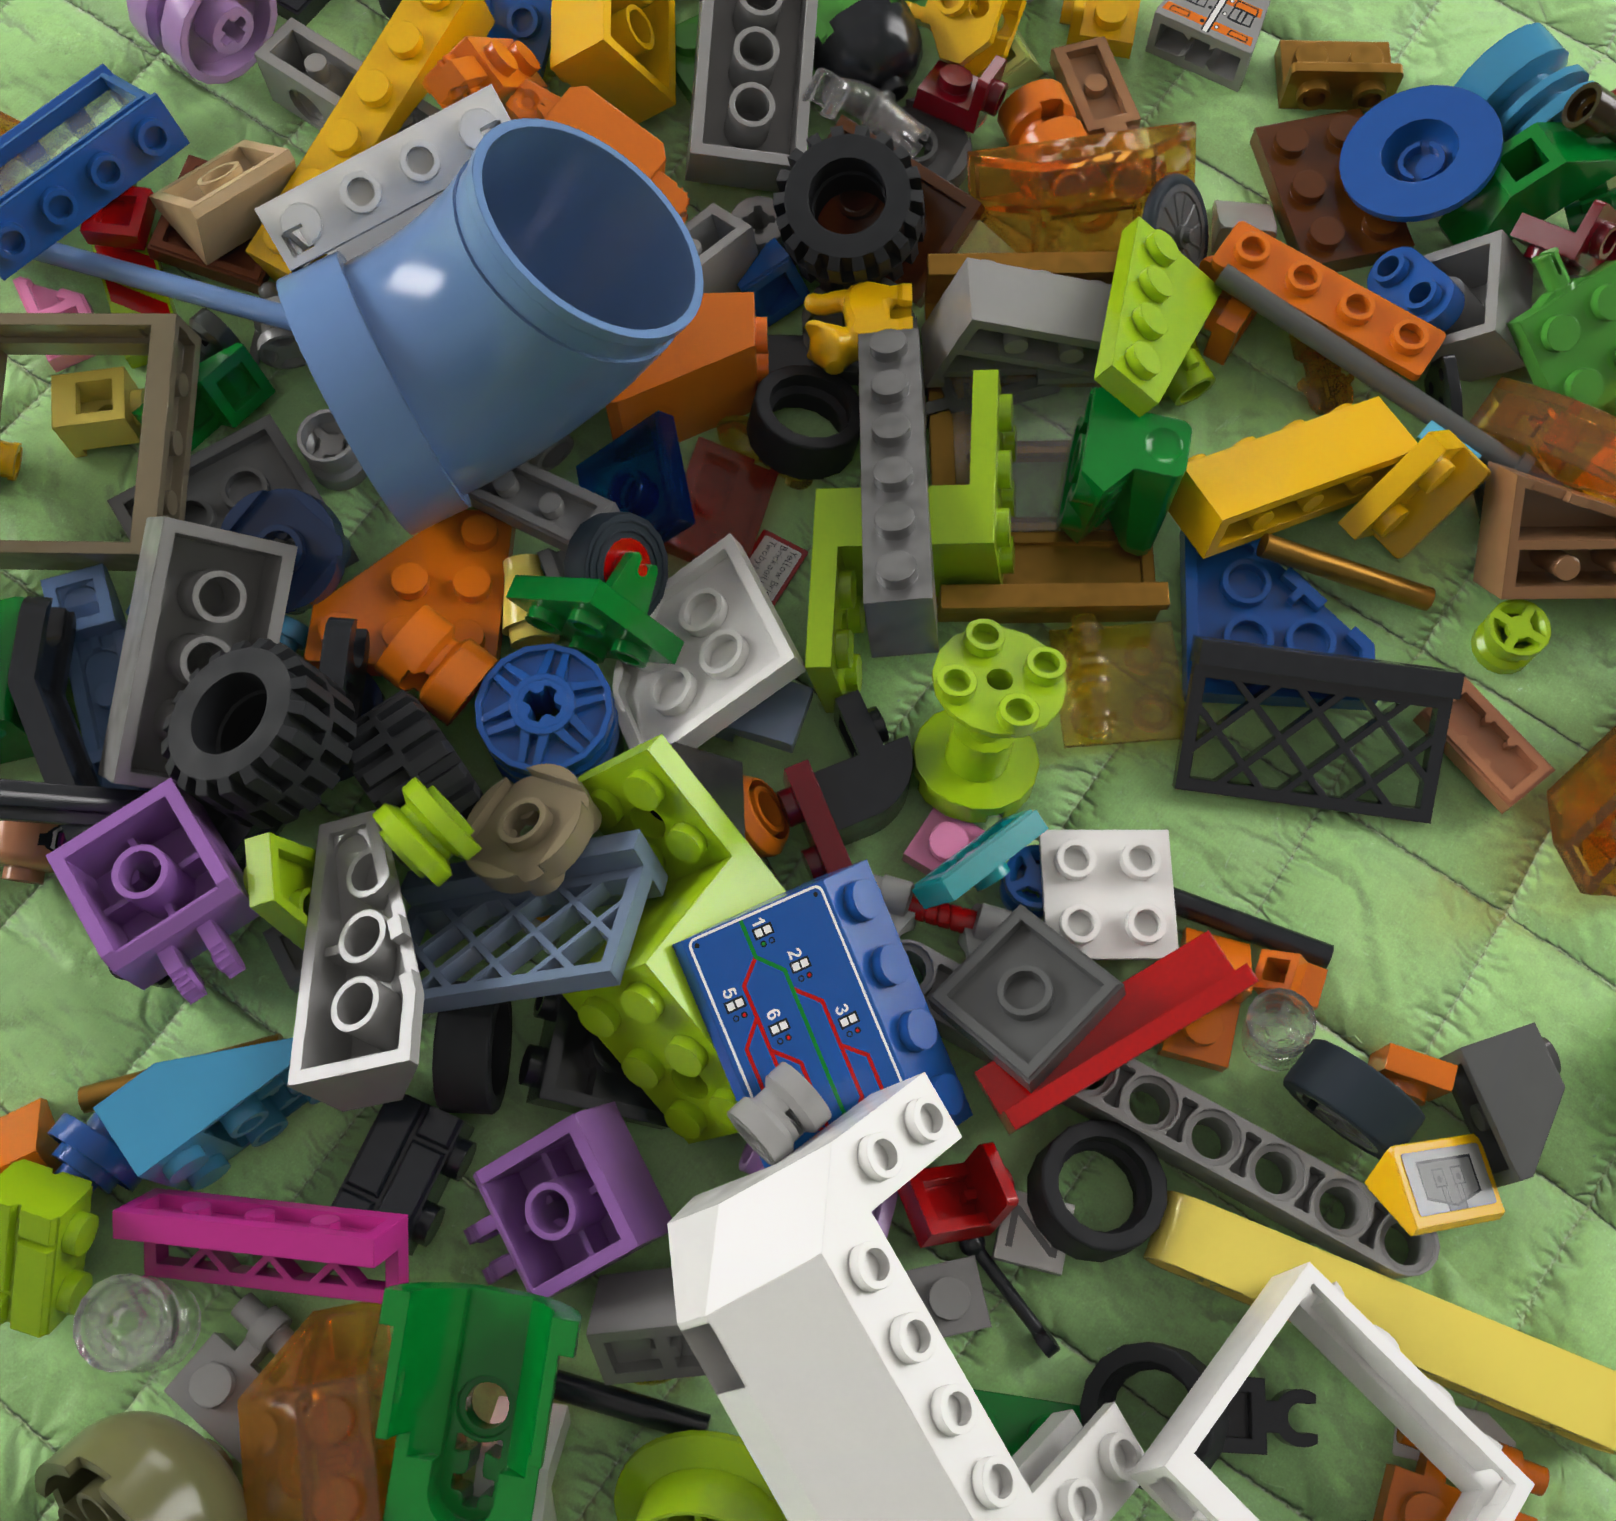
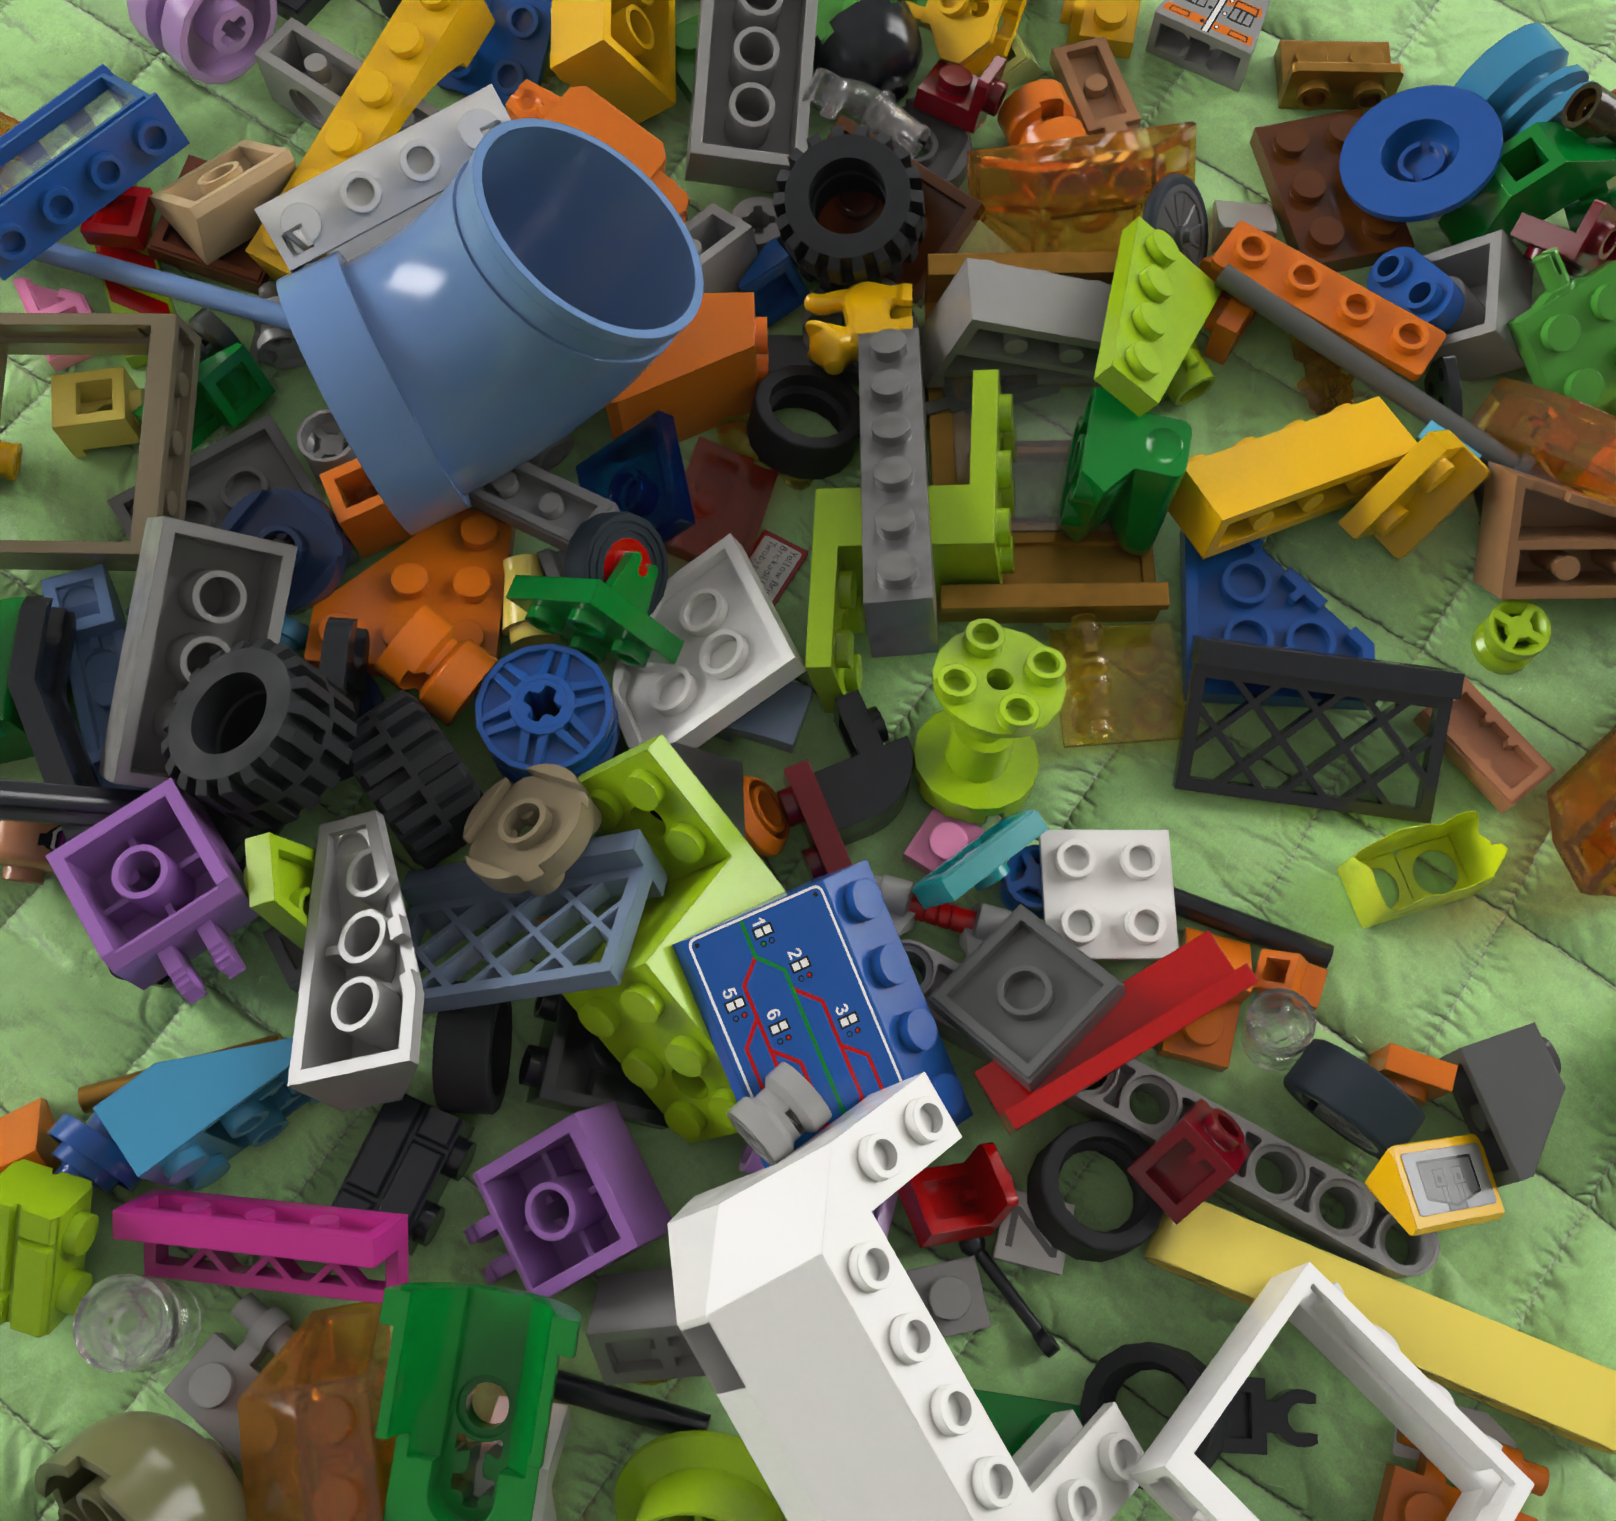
(361, 509): none -> orange brick
(426, 832): lime wheel -> none
(482, 62): orange hinge -> none
(1191, 1160): none -> dark red bracket
(1345, 572): pearl gold bar -> none
(1457, 838): none -> neon yellow piece

